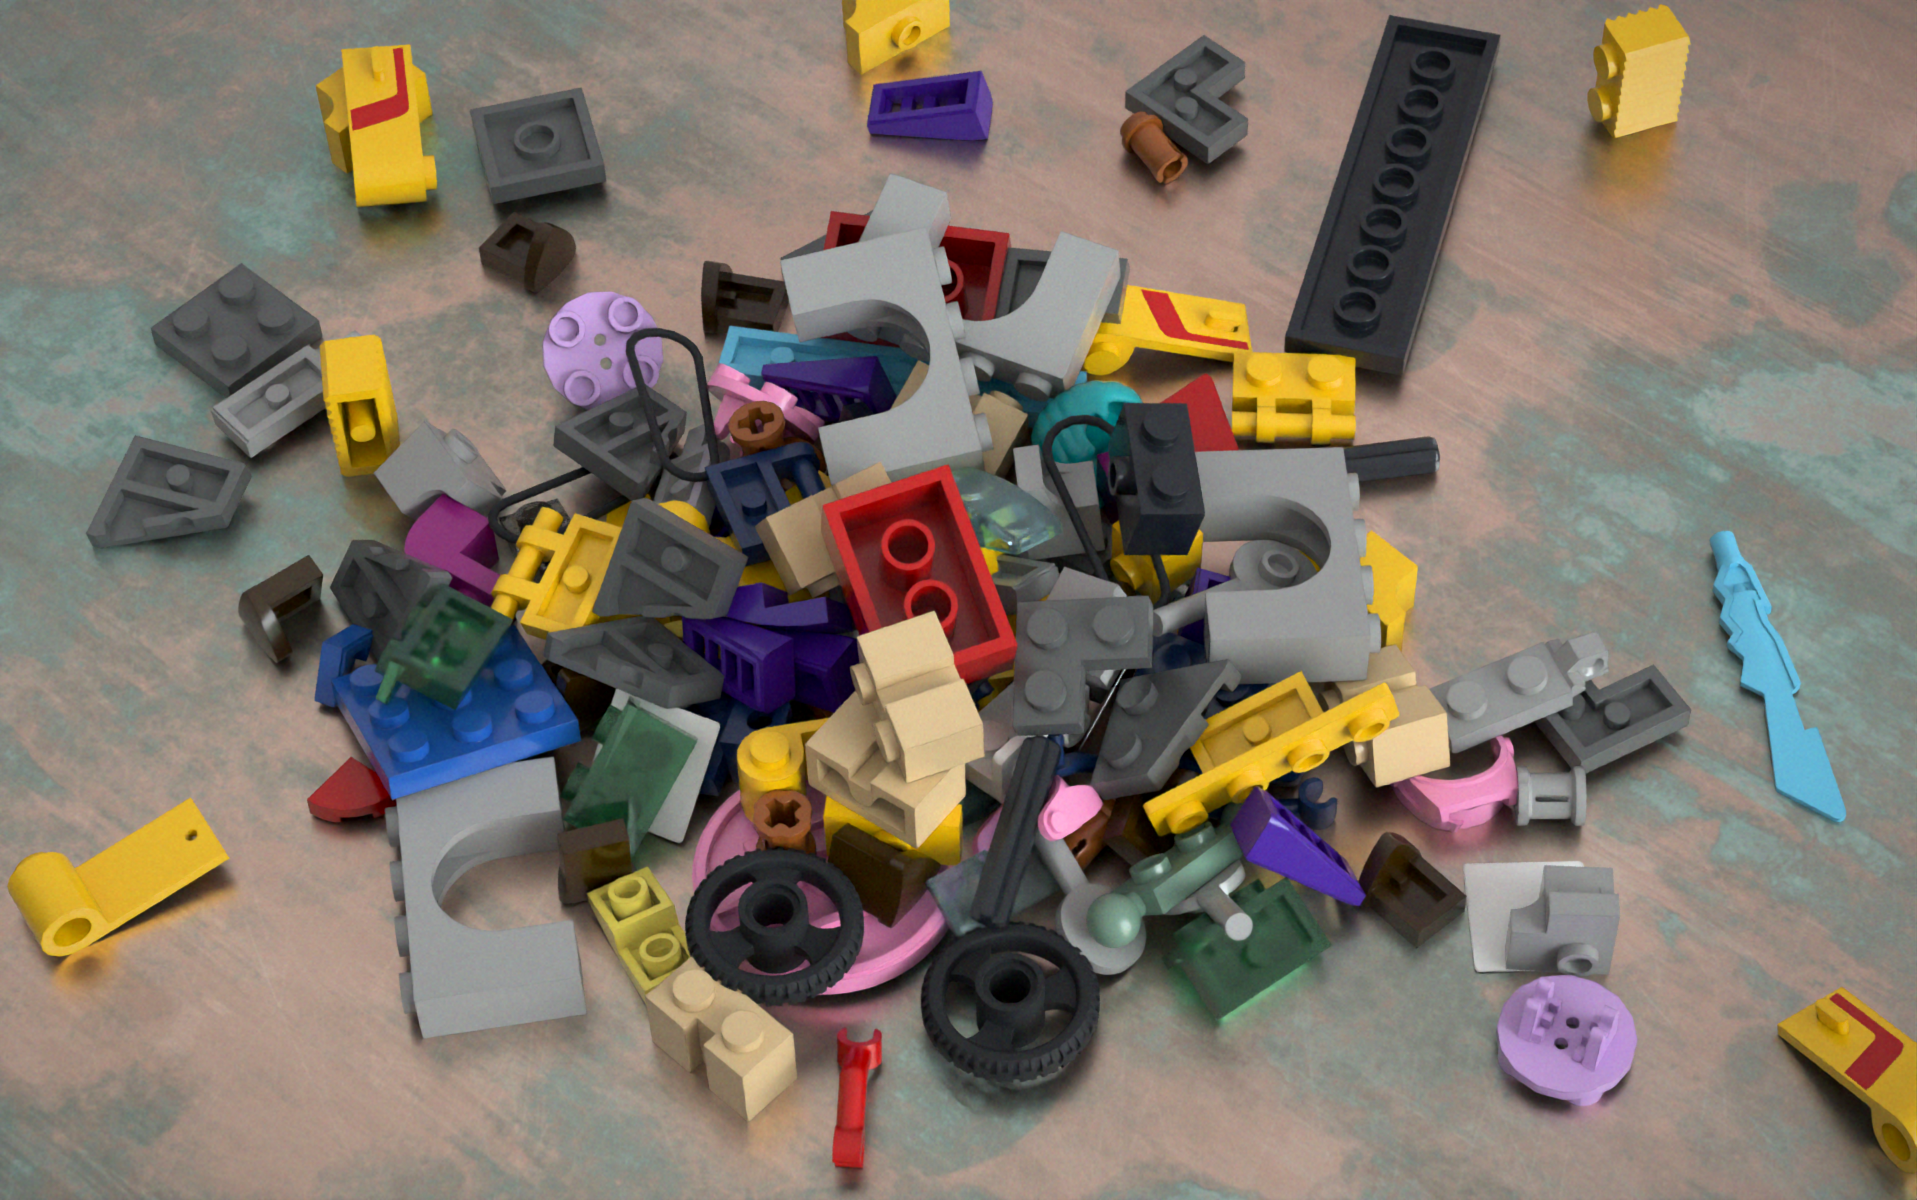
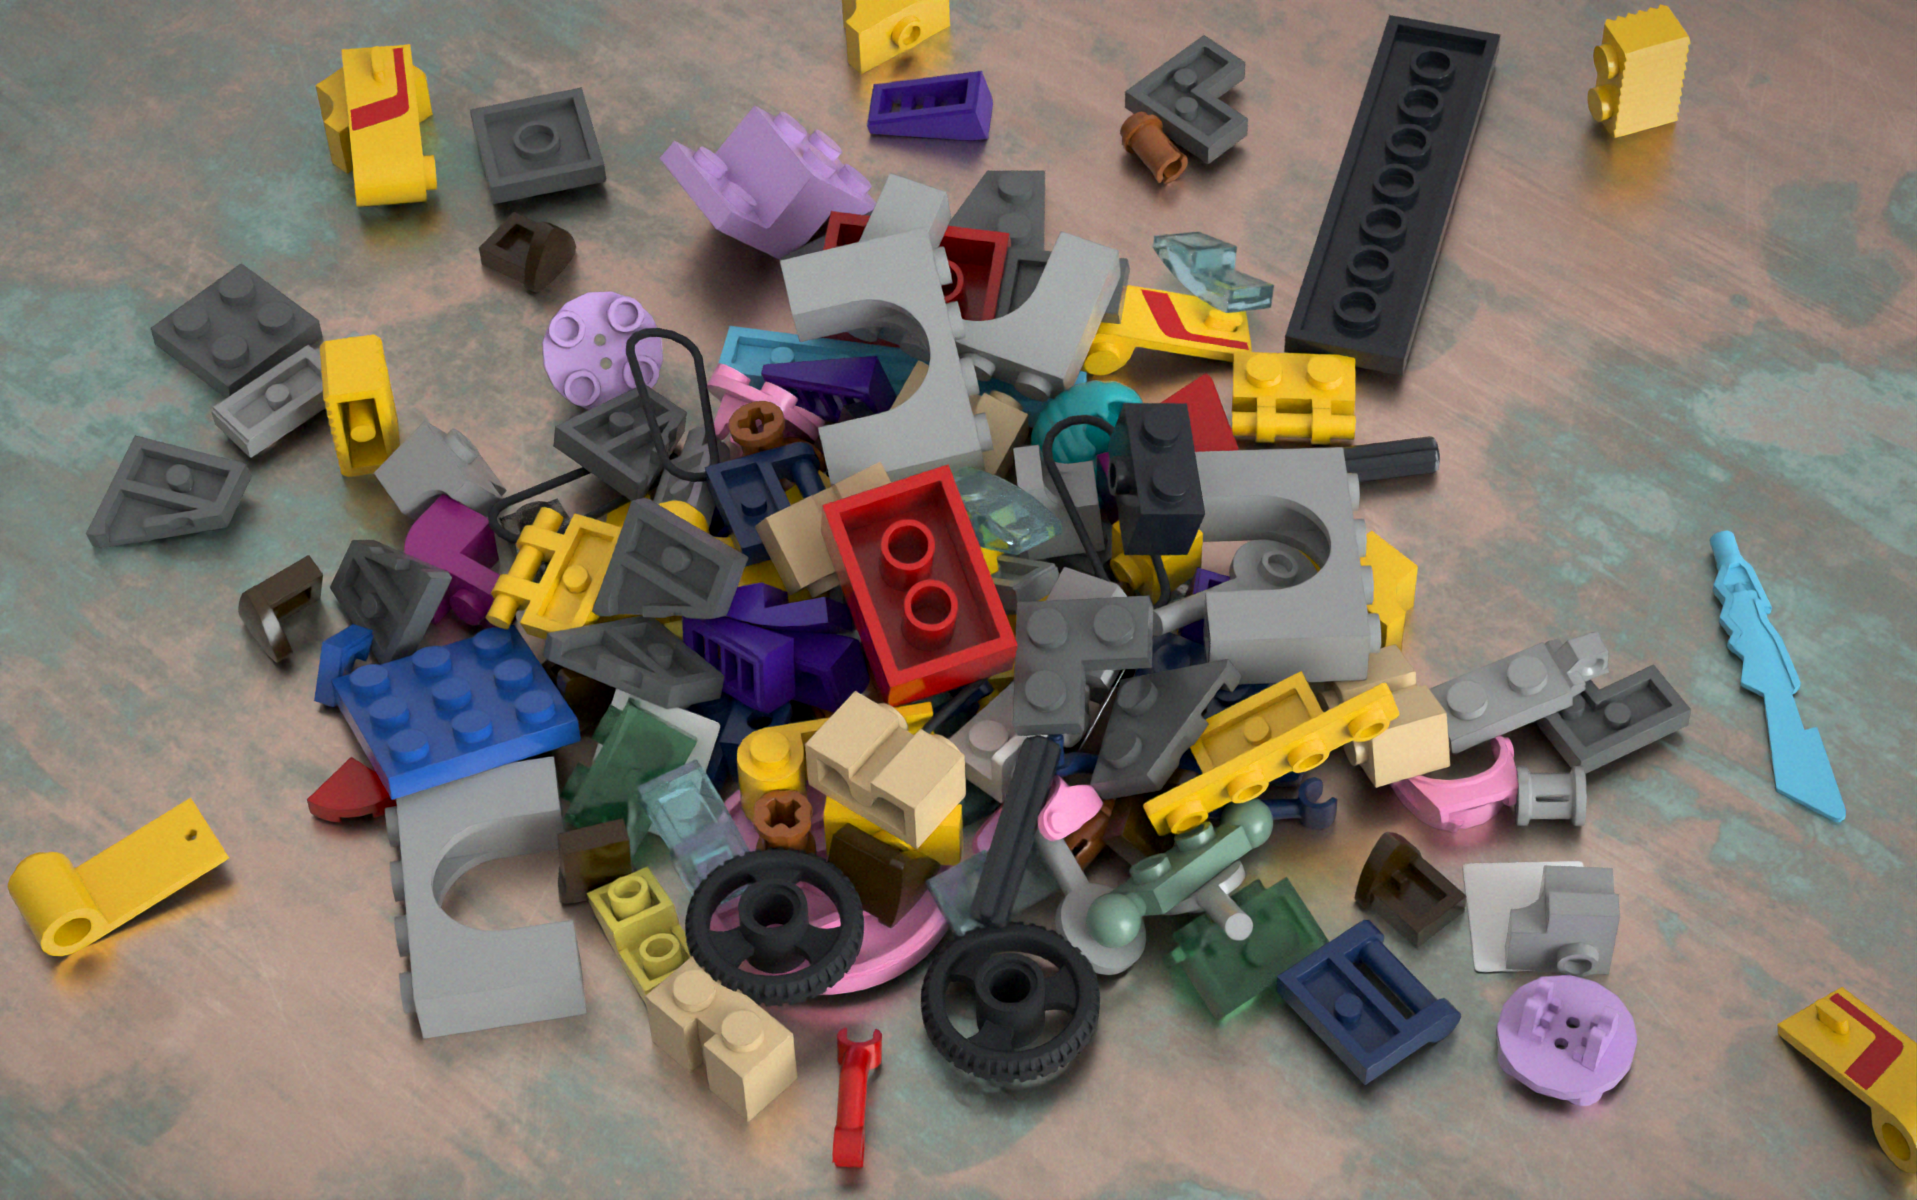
(442, 648): clear green bracket -> none
(692, 823): none -> clear light blue slope
(740, 300): dark brown tile -> none
(770, 182): none -> lavender bracket
(919, 698): tan brick -> none
(1007, 204): none -> dark grey wing
(1209, 272): none -> clear light blue slope
(1288, 847): dark purple slope -> none
(1353, 1013): none -> dark blue plate

